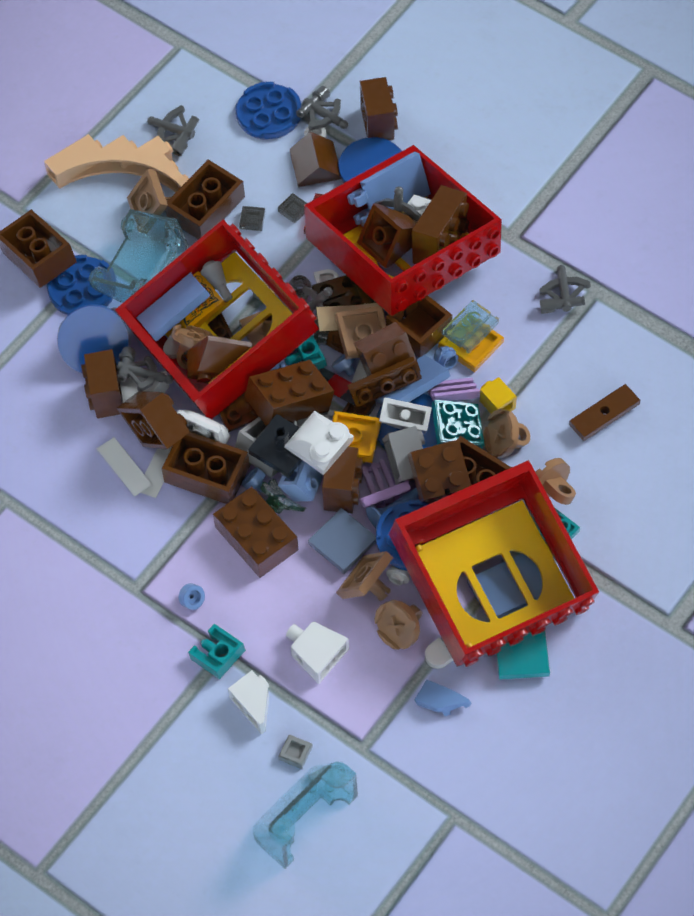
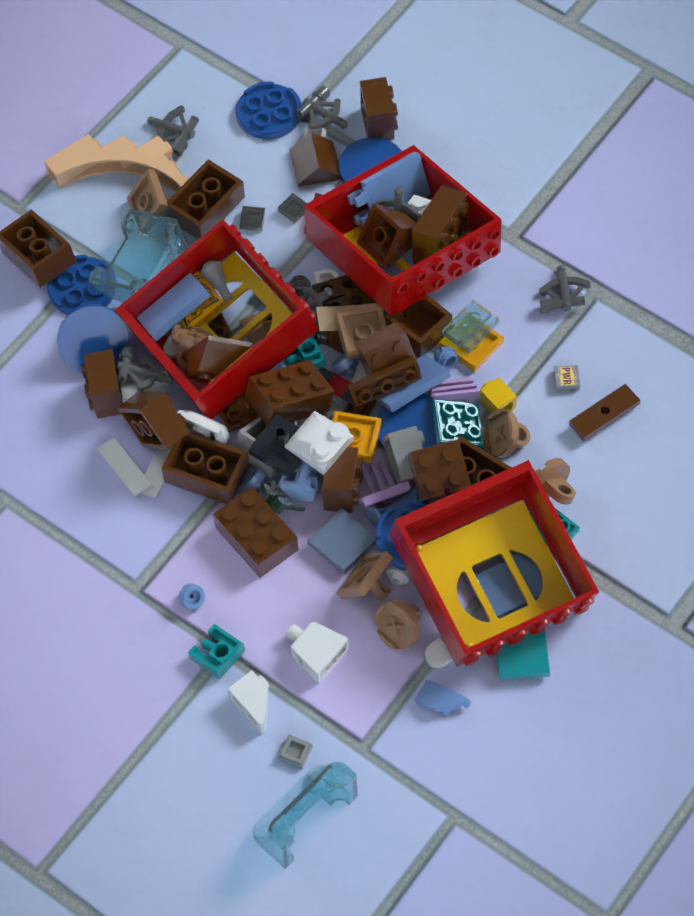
(405, 414): white slope -> none
(566, 378): none -> tile

